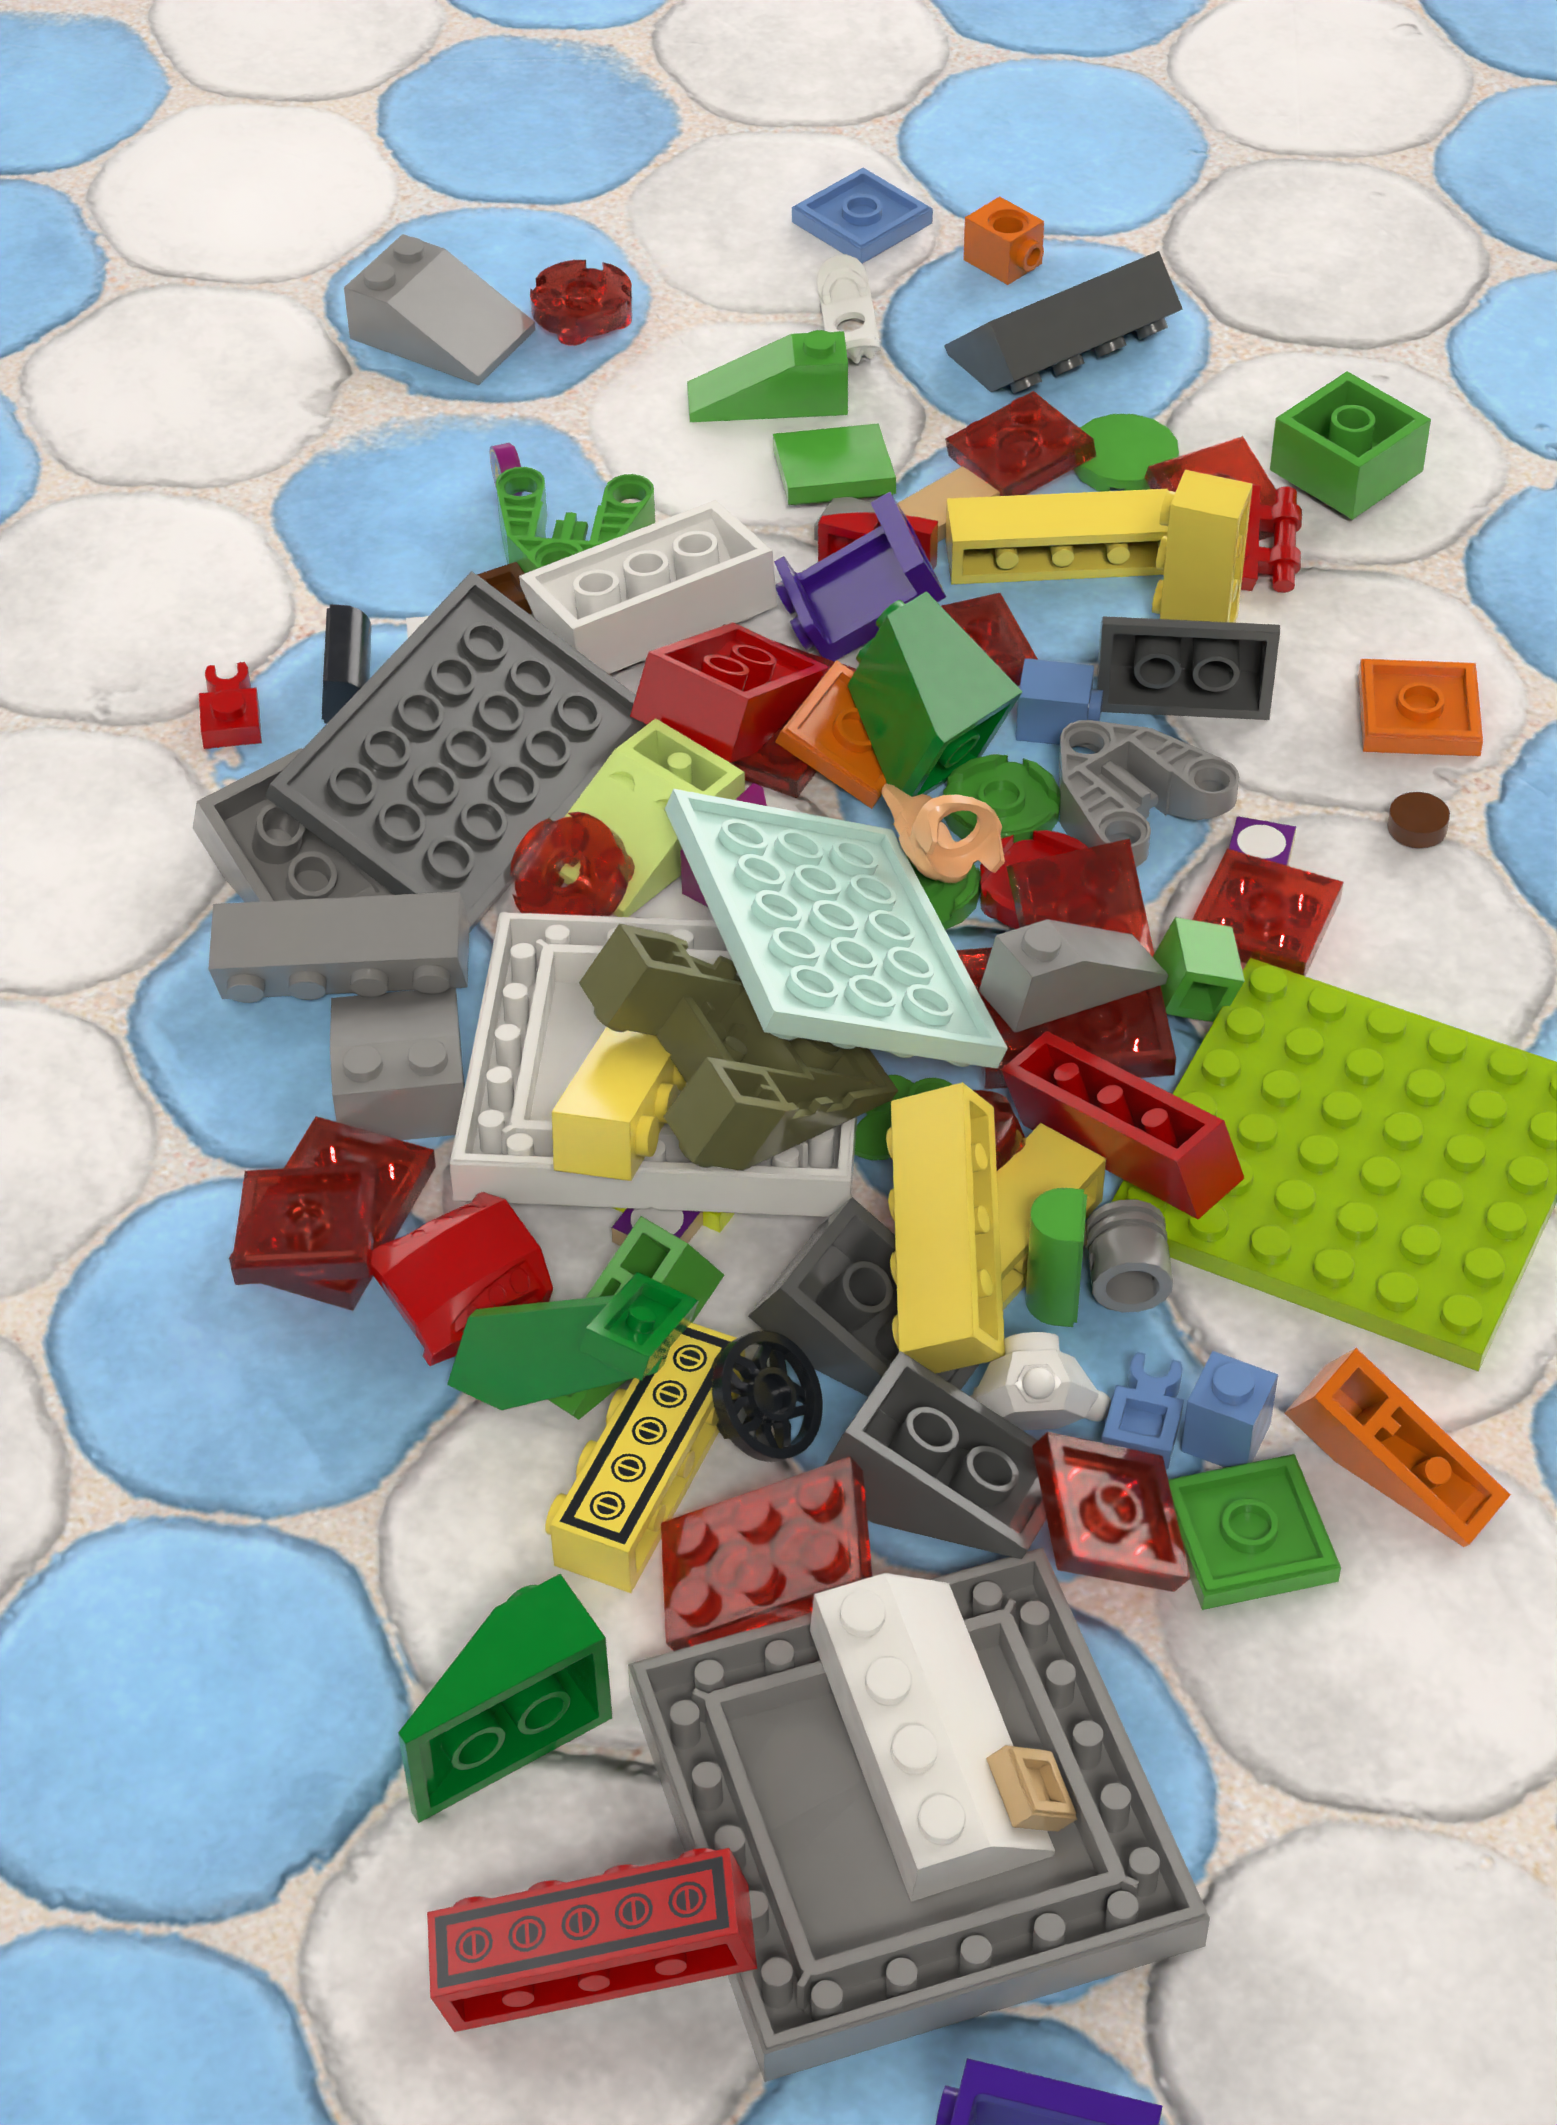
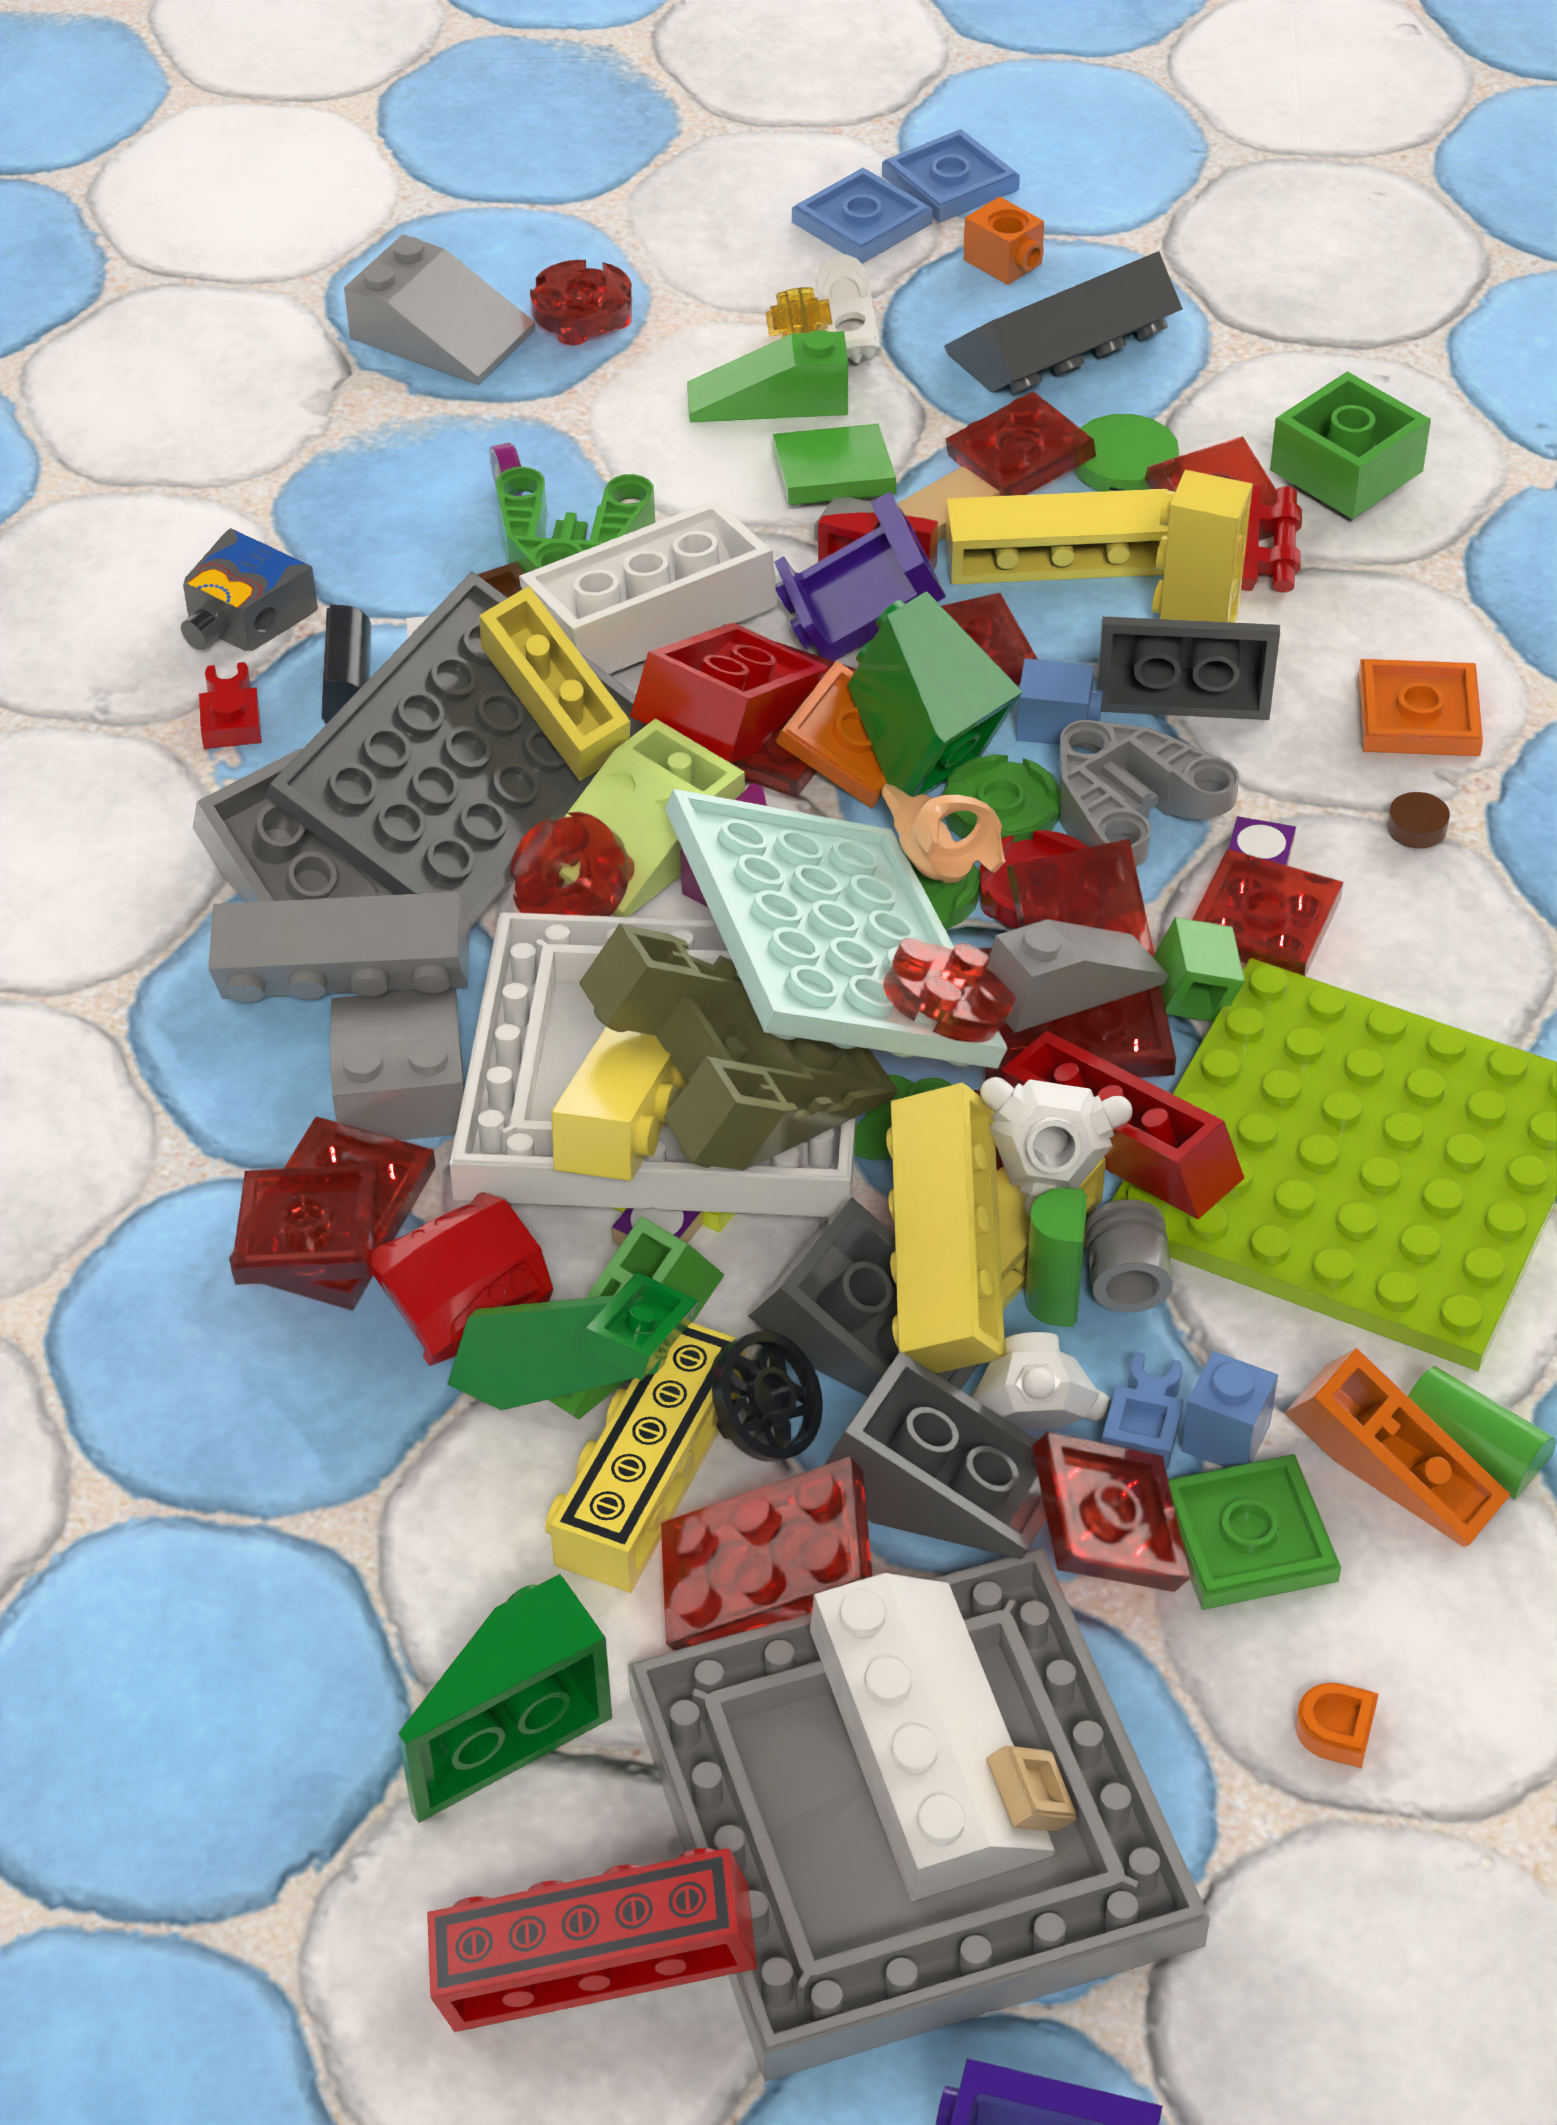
(245, 593): none -> dark grey torso
(553, 682): none -> light yellow brick
(798, 313): none -> clear yellow gear
(948, 988): none -> clear red plate
(951, 174): none -> medium blue tile
(1050, 1132): none -> white rock
(1336, 1722): none -> orange tile
(1491, 1434): none -> bright green brick

